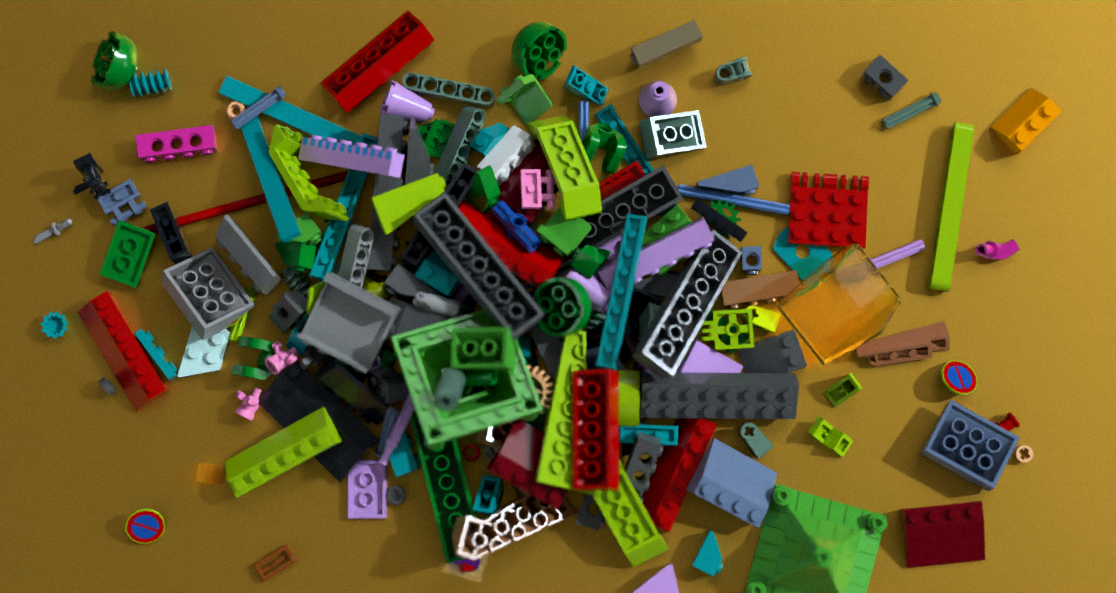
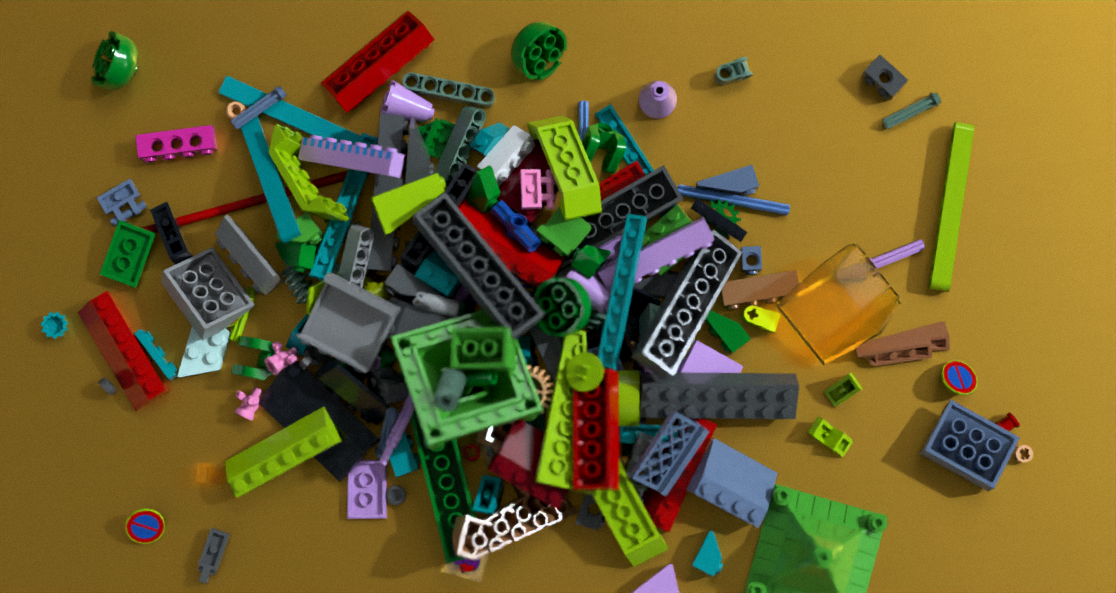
(52, 231): light grey piece -> none
(91, 170): black piece -> none
(150, 83): teal piece -> none
(212, 554): none -> dark grey hinge
(261, 571): dark orange tile -> none
(289, 310): dark grey brick -> none
(526, 97): bright green bracket -> none
(584, 372): none -> lime piece
(585, 86): teal slope -> none
(666, 44): dark tan brick -> none
(672, 134): sand green slope -> none
(677, 459): none -> sand blue fence
(713, 329): lime piece -> none
(757, 442): sand green piece -> none
(774, 355): dark grey slope -> none
(806, 265): teal piece -> none
(828, 214): red hinge -> none
(943, 534): dark red slope -> none
(995, 250): dark pink arm -> none
(1026, 120): light orange slope -> none

